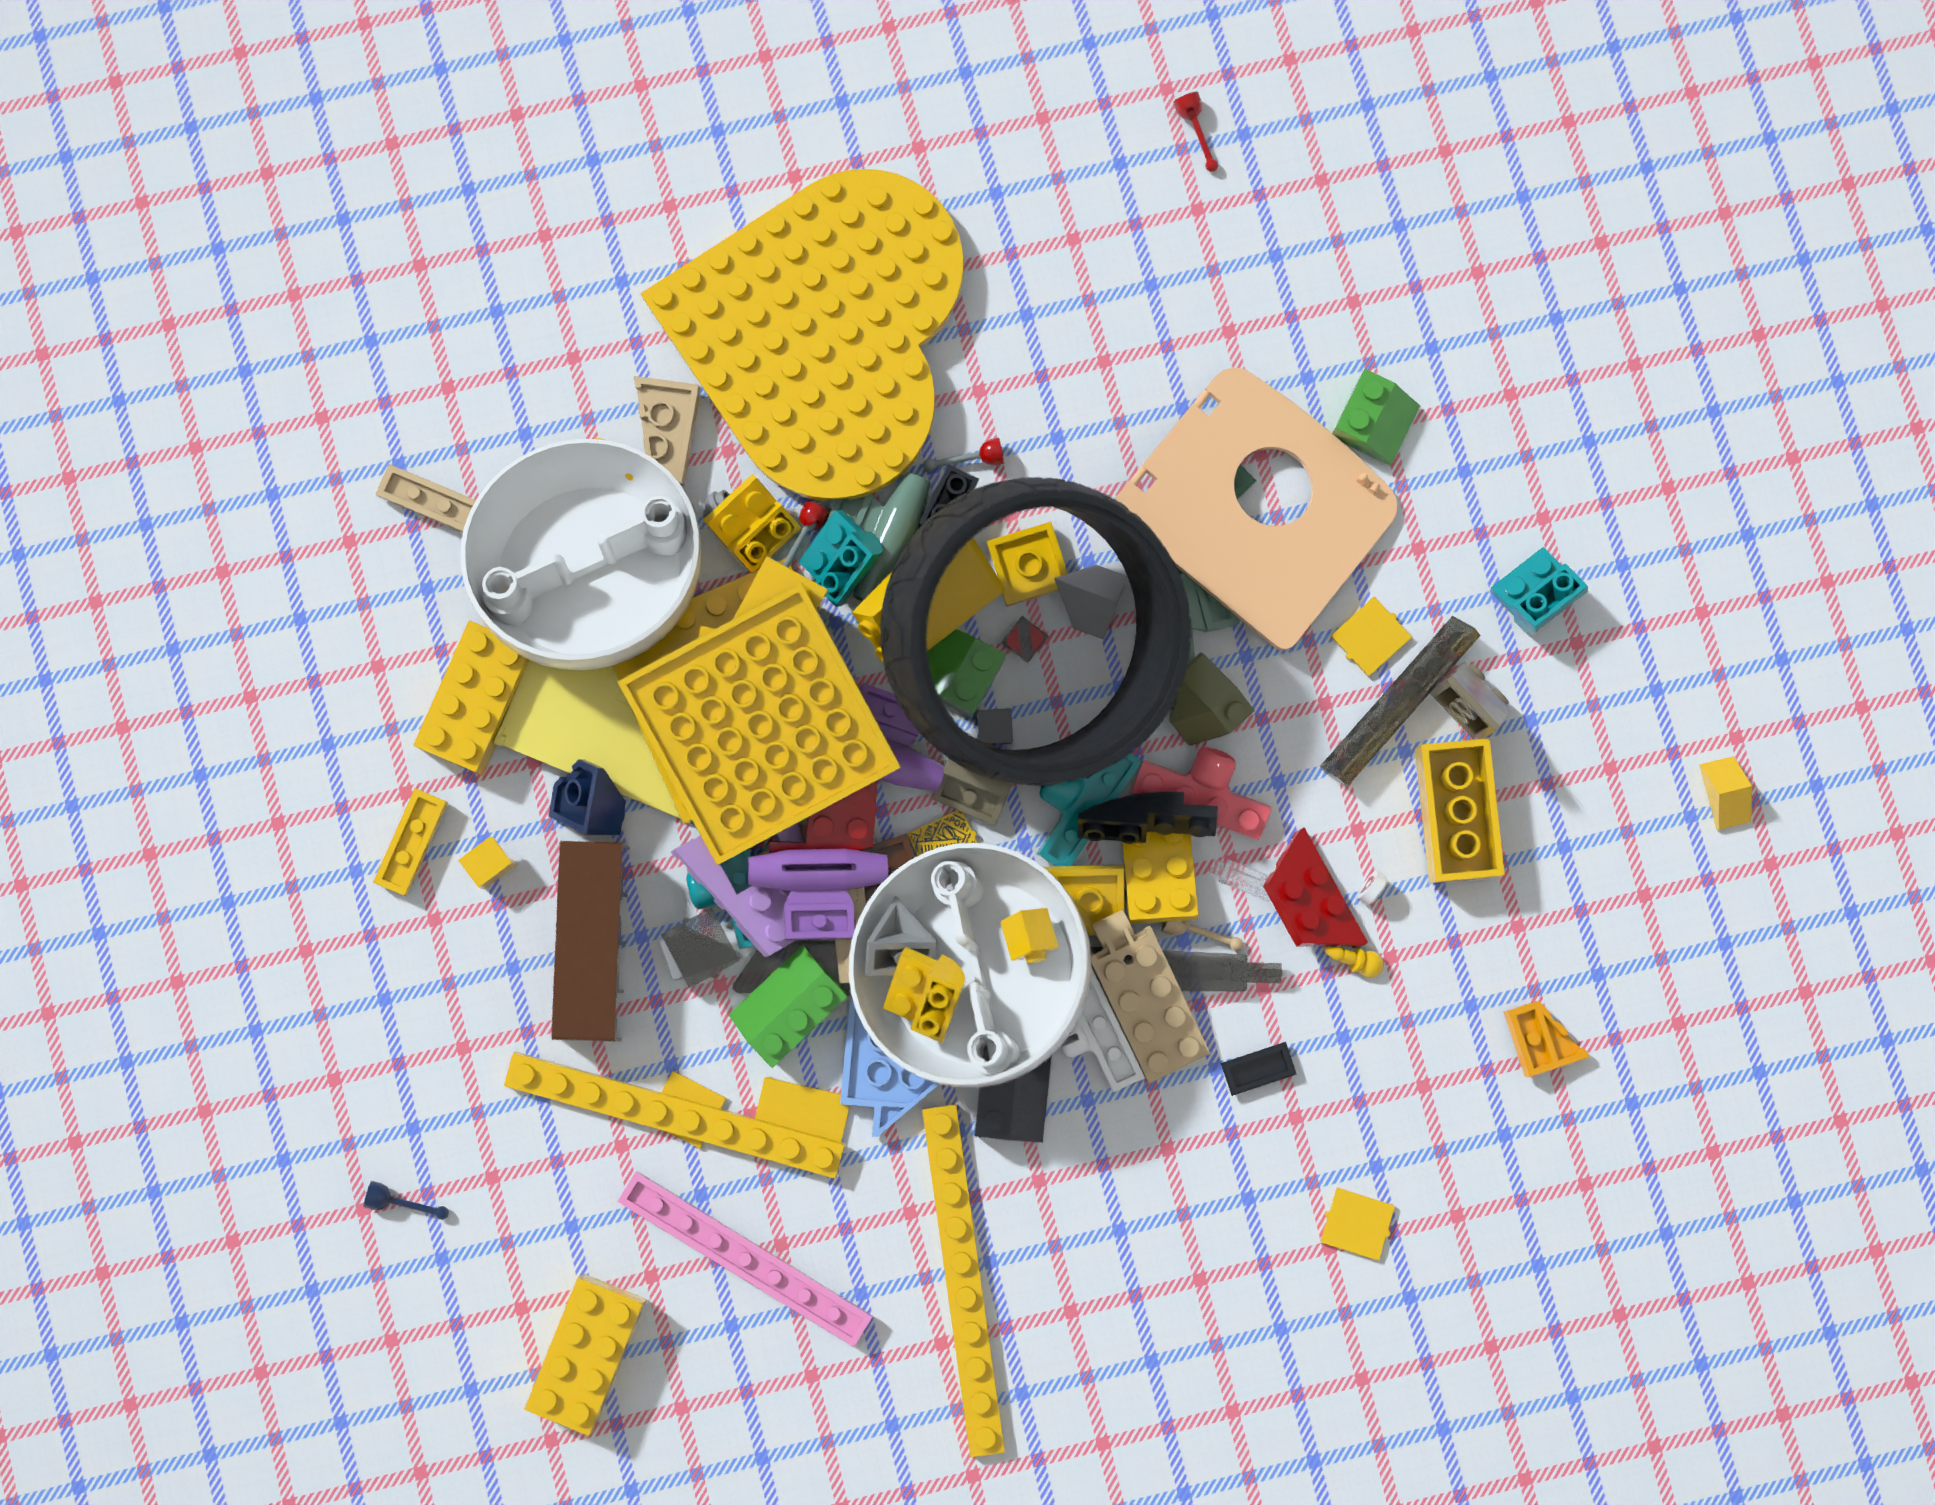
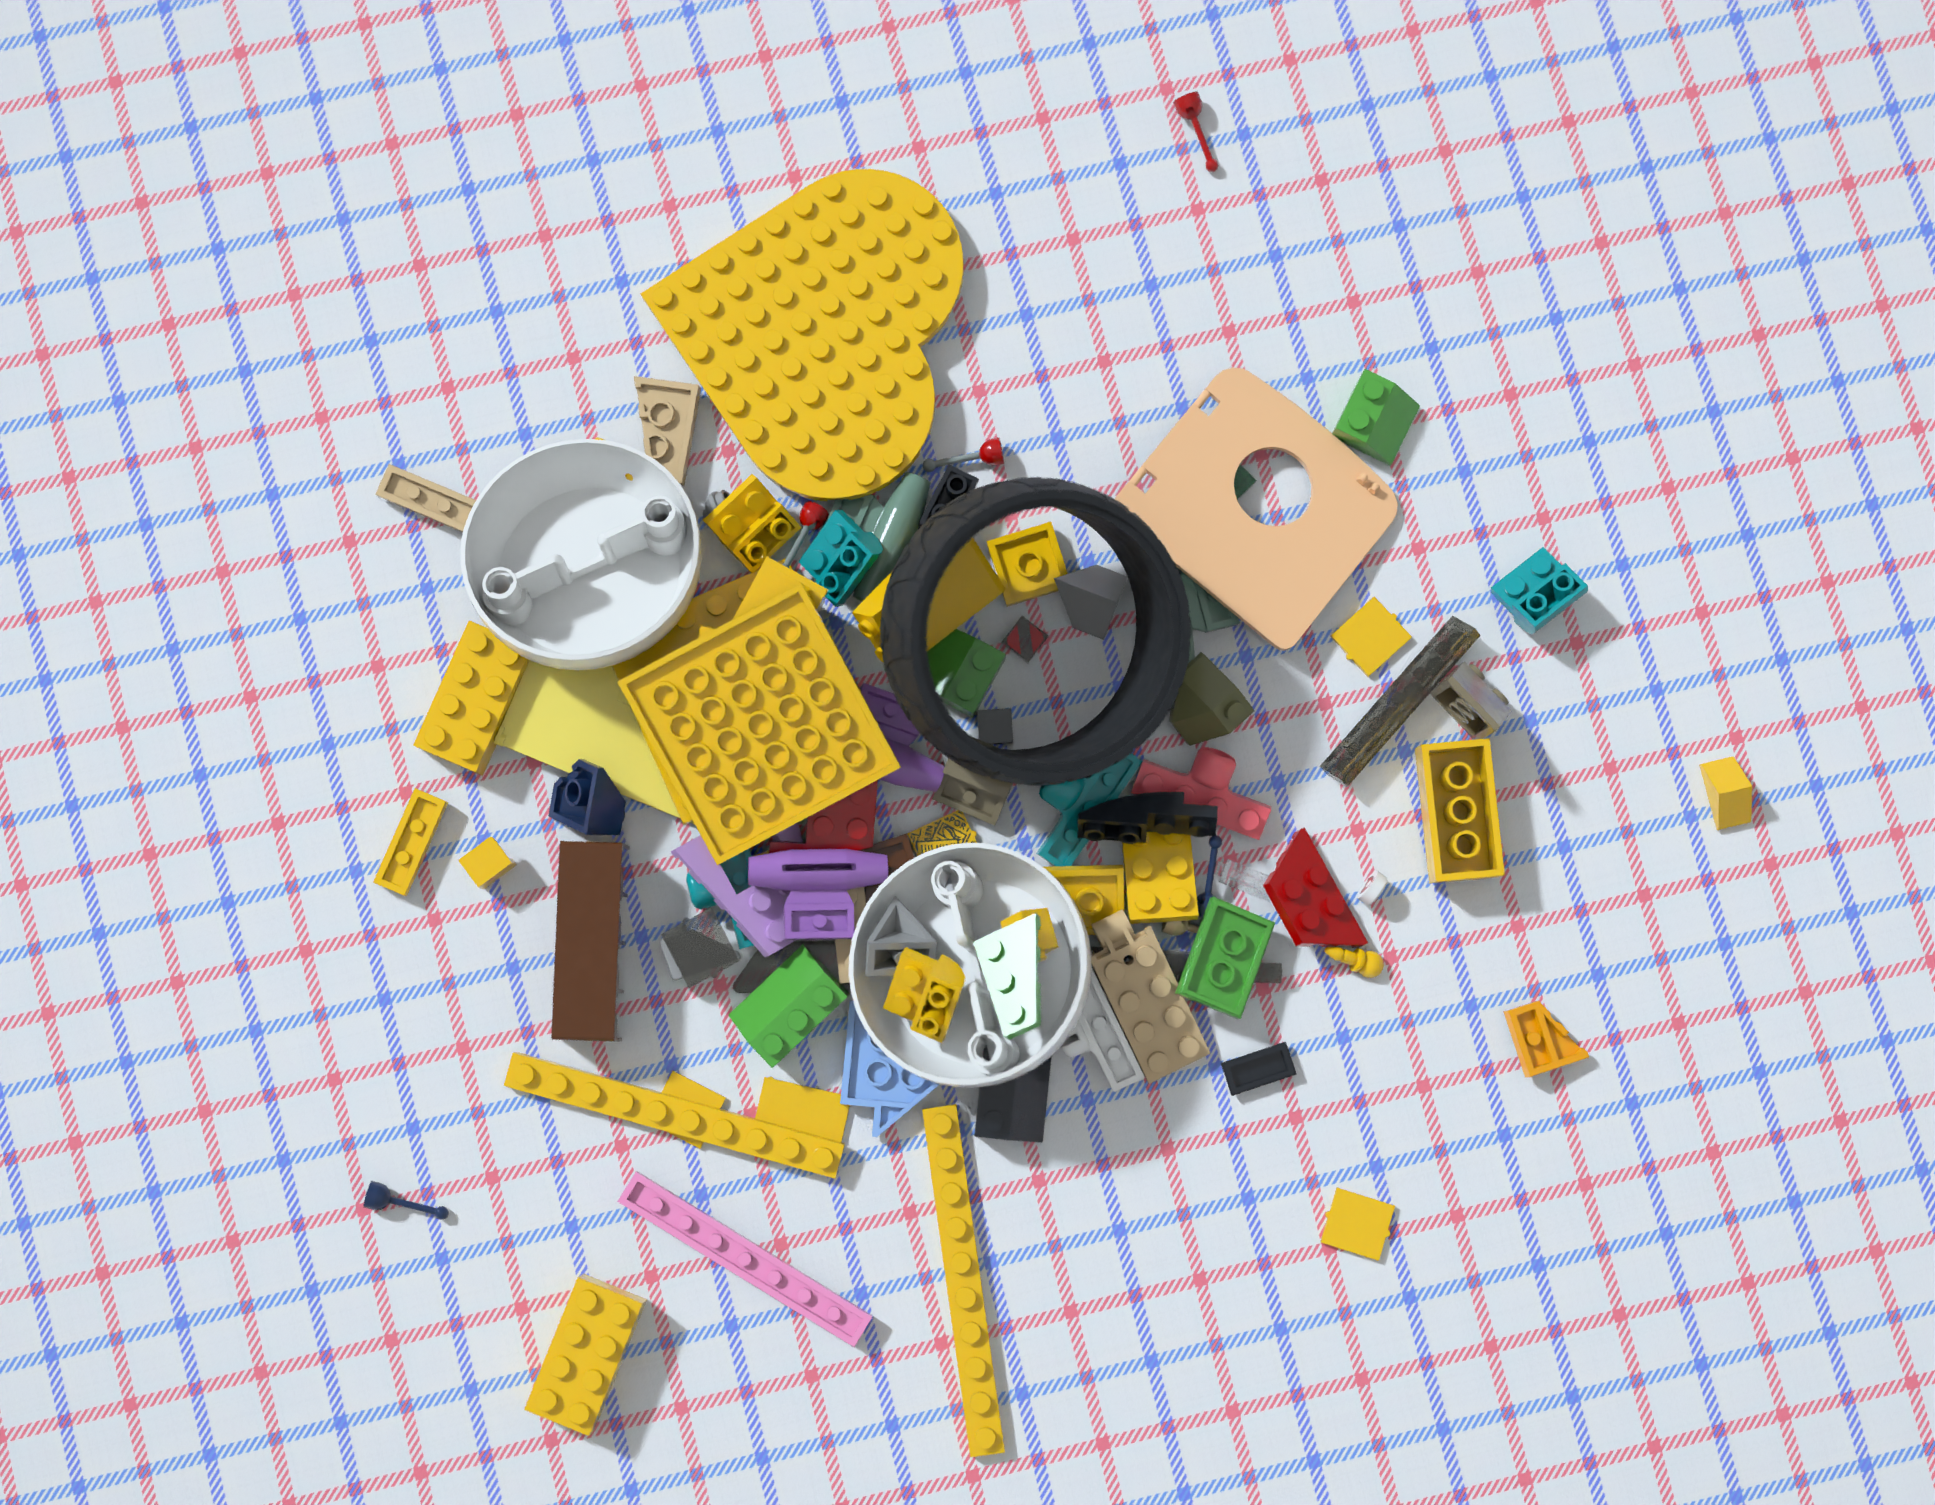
(1011, 973): none -> wing
(1202, 899): none -> dark blue hinge
(1225, 958): none -> bright green tile

